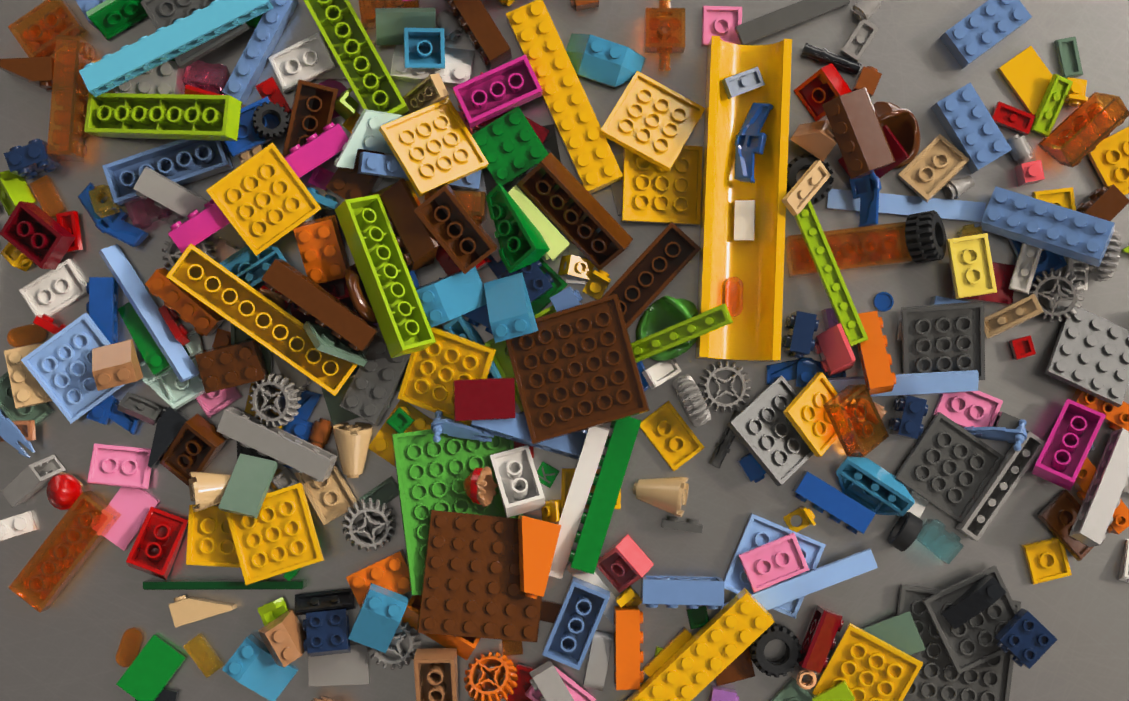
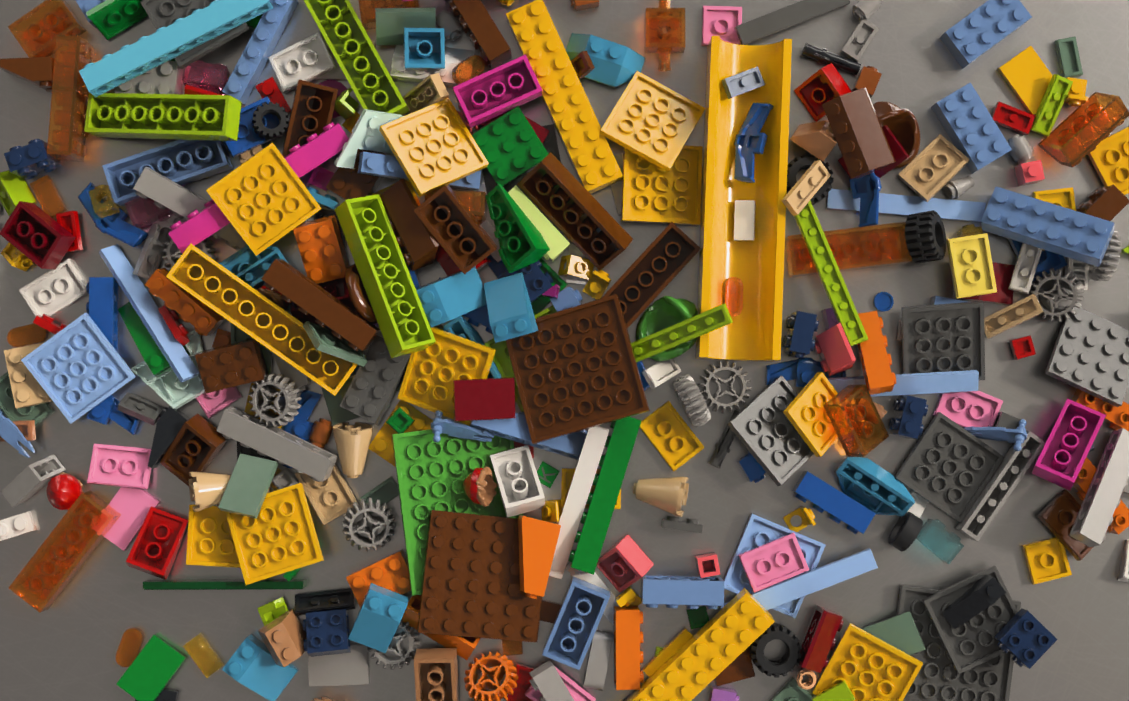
(115, 365): medium nougat slope -> none
(152, 251): none -> light grey hinge
(193, 609): tan slope -> none
(468, 69): none -> clear orange tile
(552, 292): none -> magenta piece
(582, 64): none -> reddish brown tile
(707, 565): none -> coral brick

